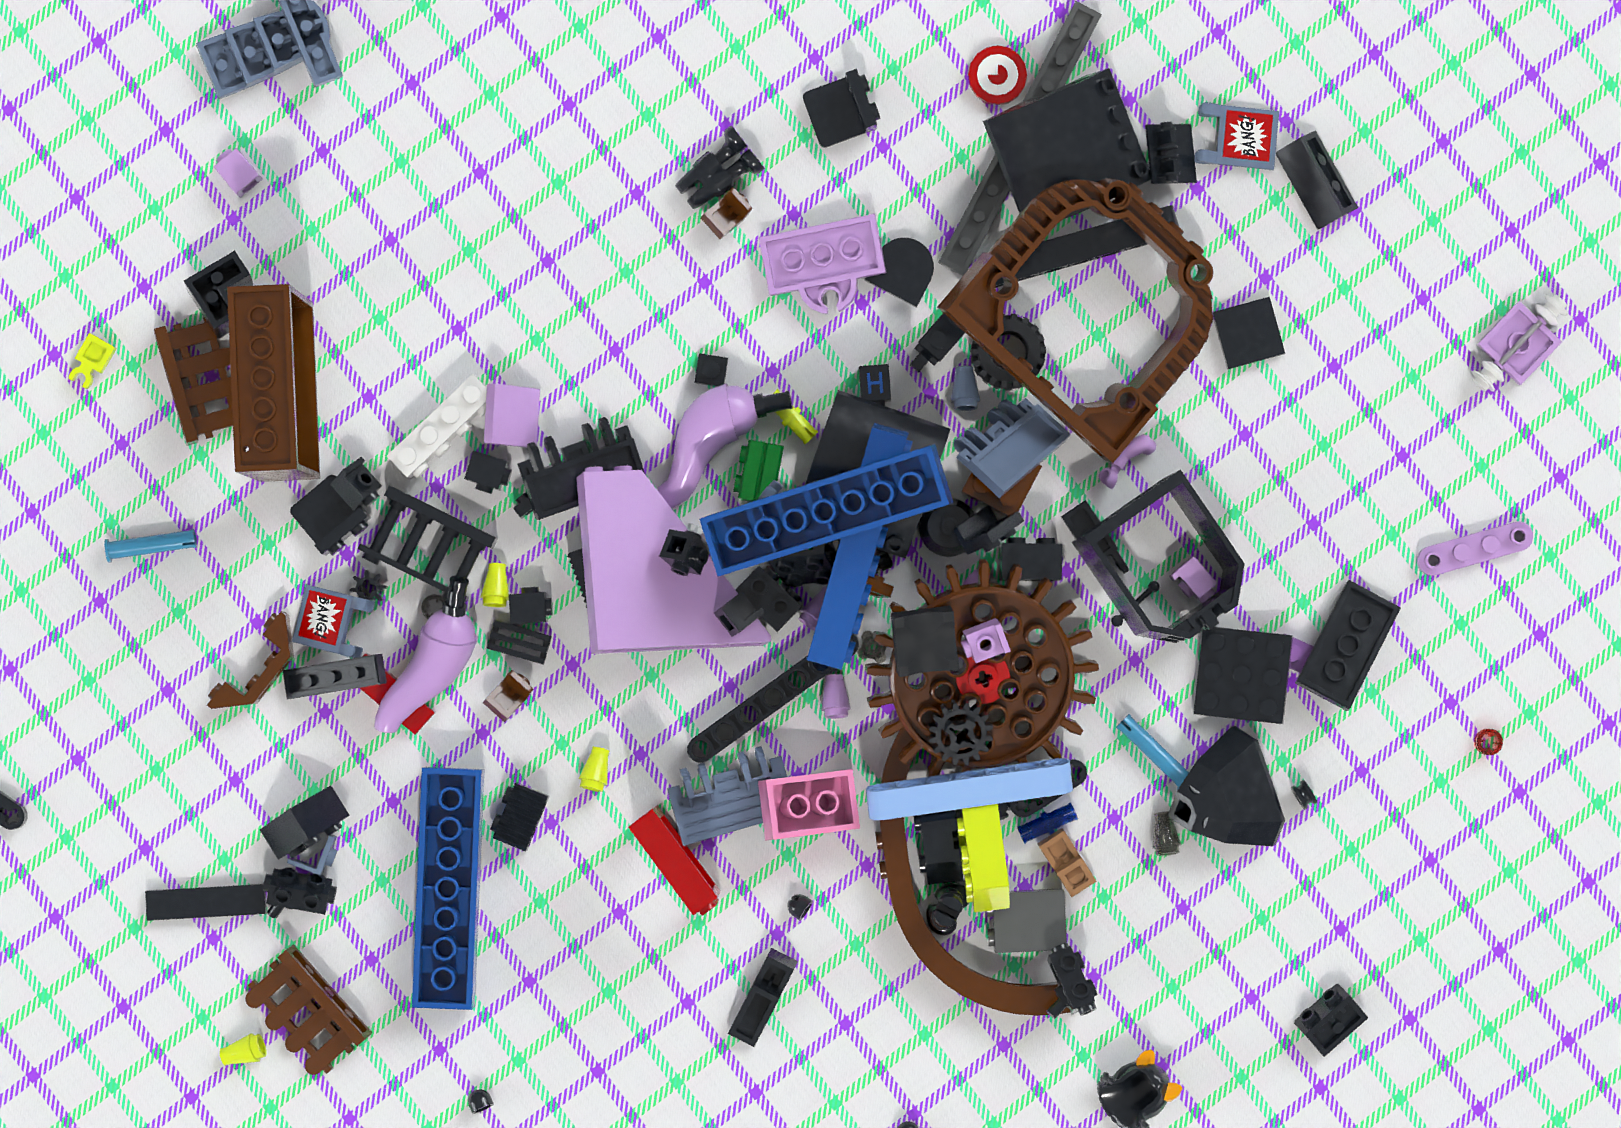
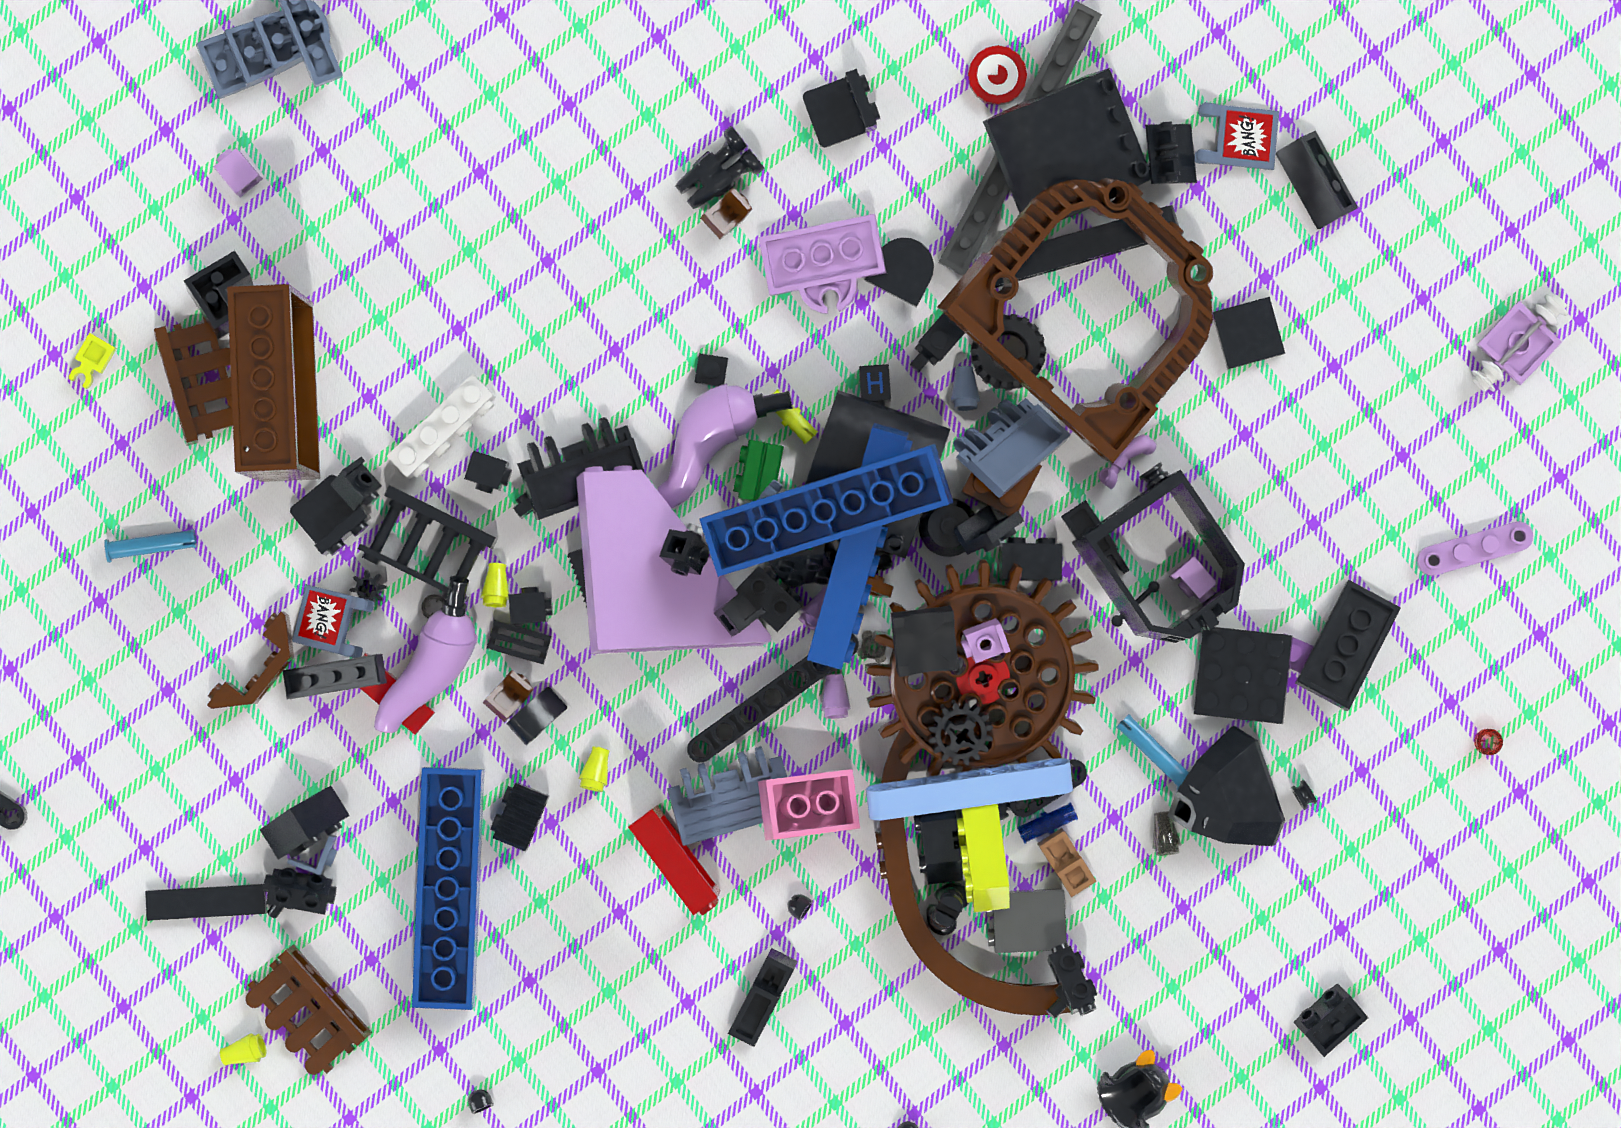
(511, 415): lavender tile -> none
(536, 715): none -> black panel
(1153, 475): none -> black bush

